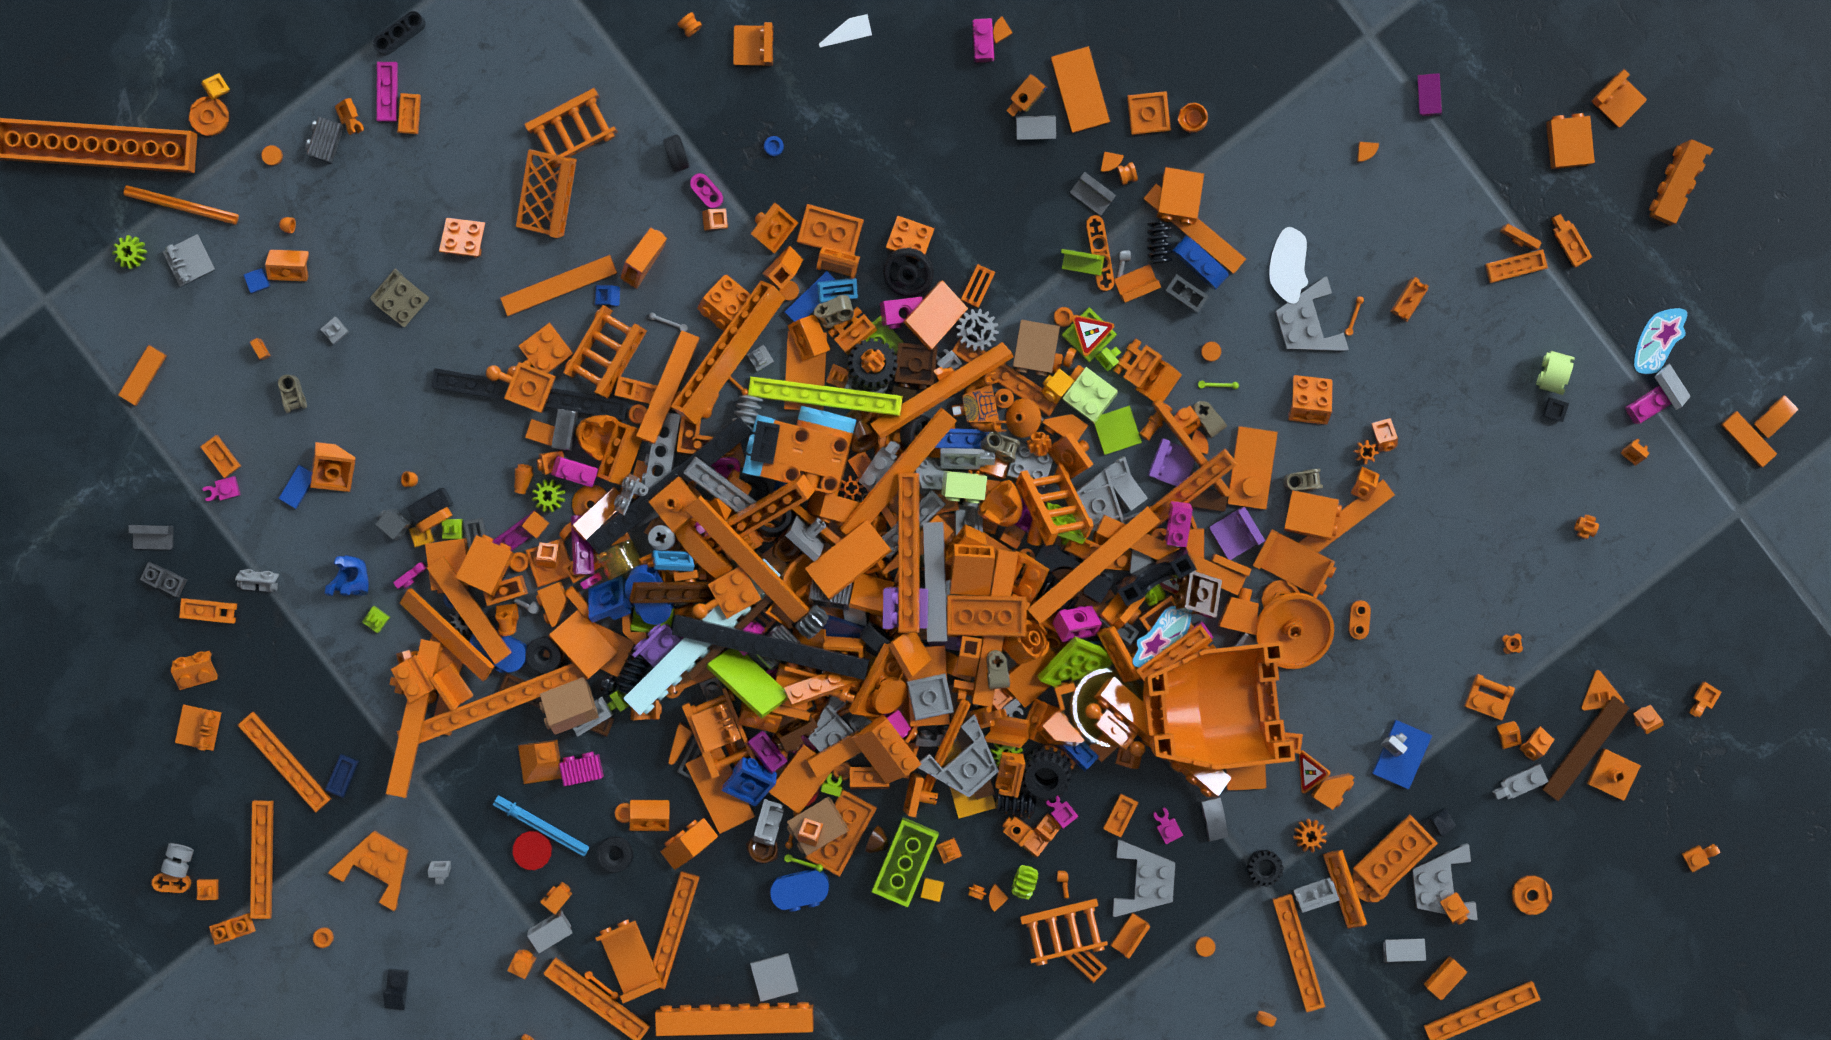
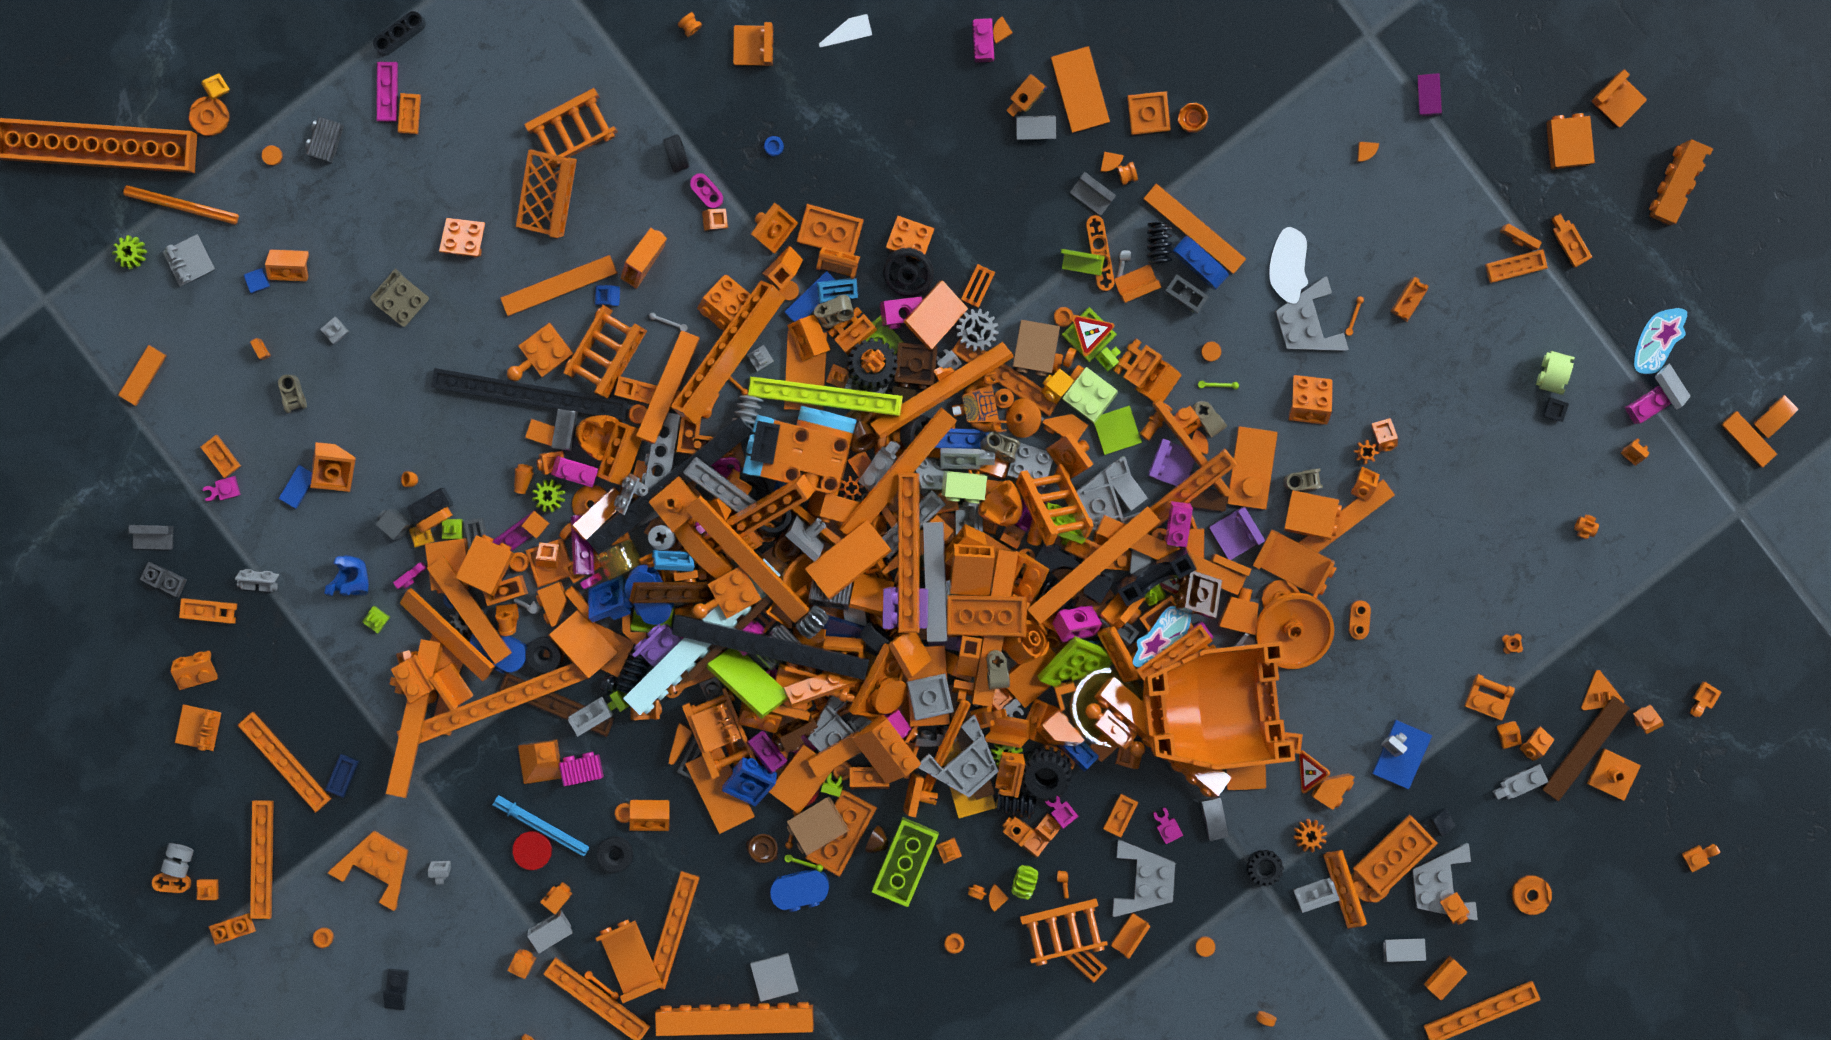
(287, 224): orange hinge -> none
(347, 115): orange plate -> none
(527, 385): orange plate -> none
(568, 706): medium nougat brick -> none
(689, 843): orange brick -> none
(768, 823): light grey hinge -> none
(810, 832): orange slope -> none
(932, 889): light orange tile -> none
(954, 943): none -> orange tile
(1039, 444): orange gear -> none
(1180, 196): orange panel -> none
(1298, 952): orange plate -> none

